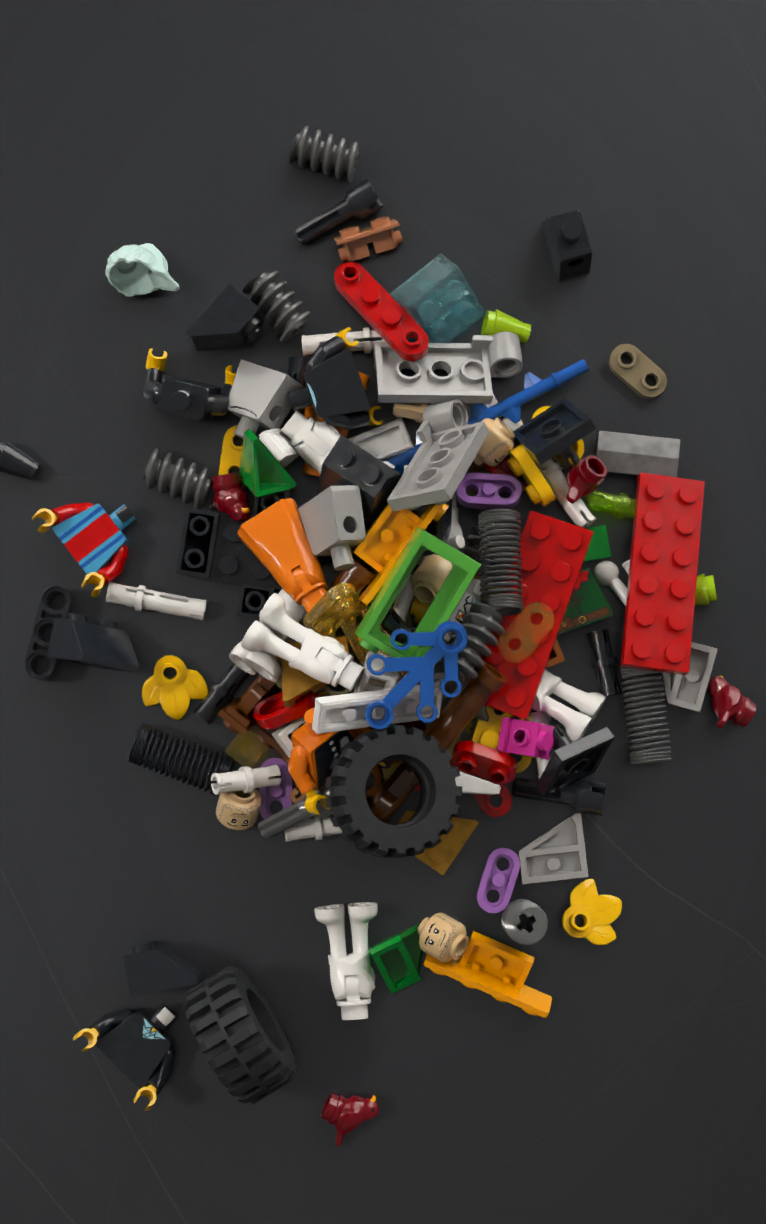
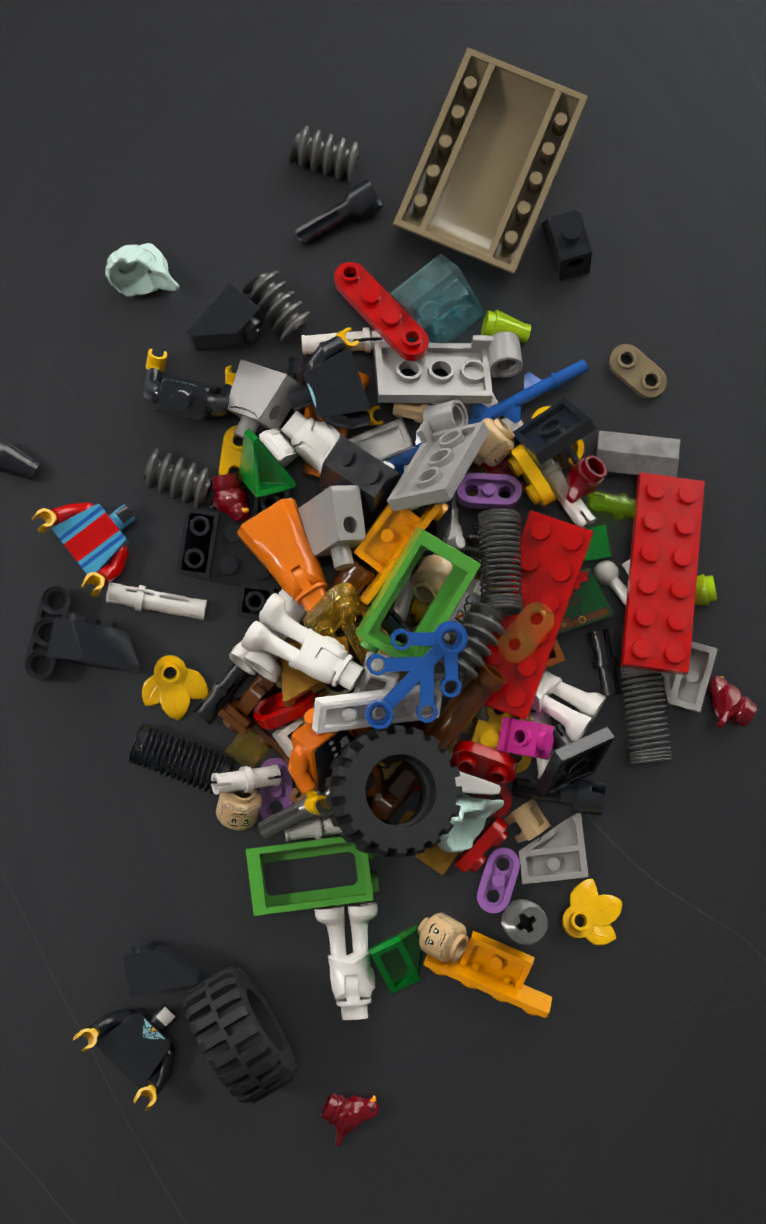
(270, 904): none -> bright green piece
(379, 233): nougat hinge -> none
(468, 823): none -> light aqua hair
(490, 836): none -> red plate
(491, 161): none -> dark tan slope
(529, 819): none -> tan tile

